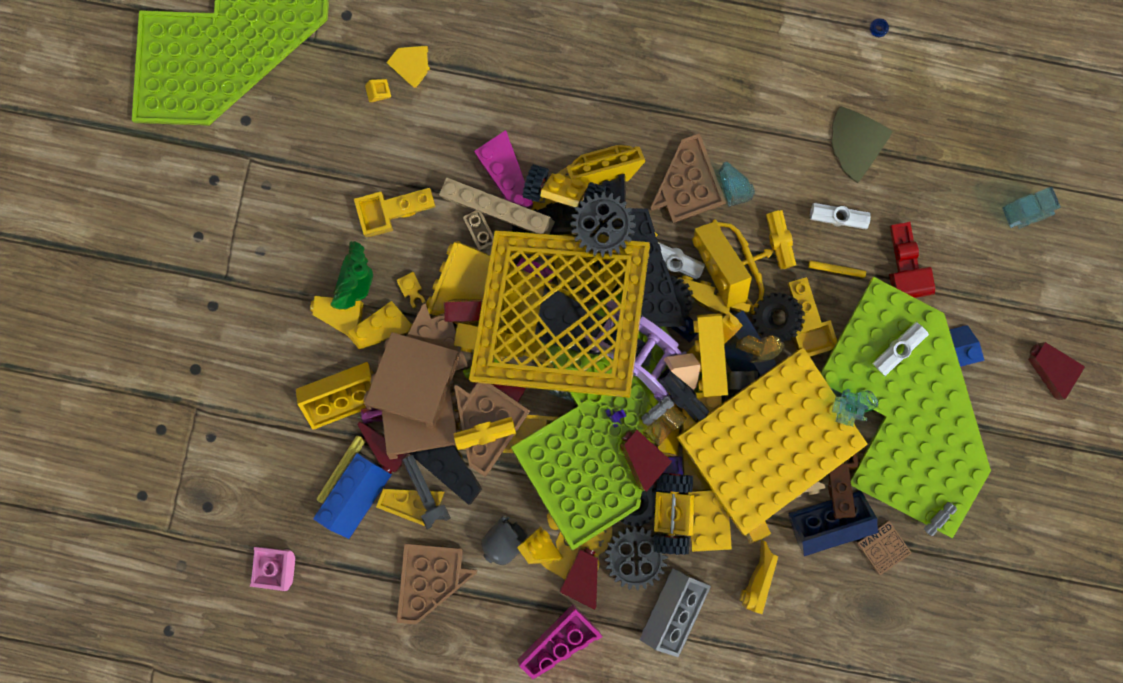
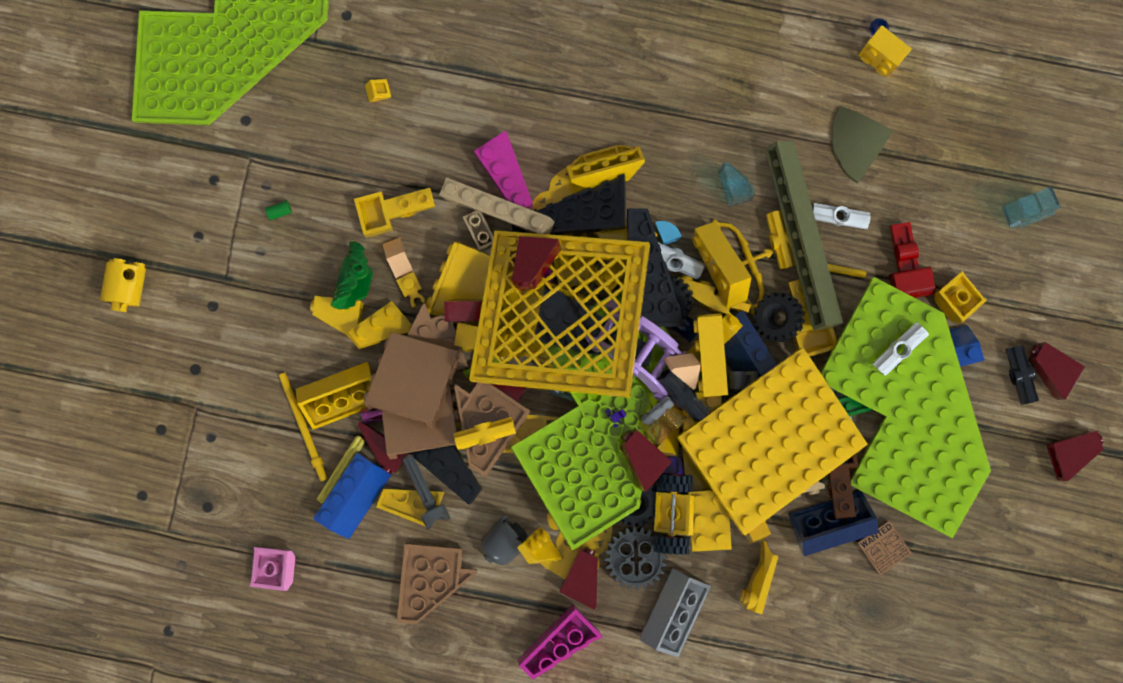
(123, 291): none -> yellow cylinder
(278, 210): none -> green piece
(316, 461): none -> yellow bar
(397, 258): none -> light nougat slope
(410, 63): yellow slope -> none
(533, 260): none -> dark red slope
(558, 187): plate -> none
(590, 212): dark grey gear -> none
(667, 232): none -> medium azure brick
(689, 183): medium nougat wing -> none
(763, 349): clear yellow brick -> none
(803, 235): none -> olive brick
(858, 400): clear light blue piece -> none
(884, 51): none -> yellow brick
(940, 519): light grey axle -> none
(959, 298): none -> yellow slope
(1022, 375): none -> black piece
(1074, 453): none -> dark red slope

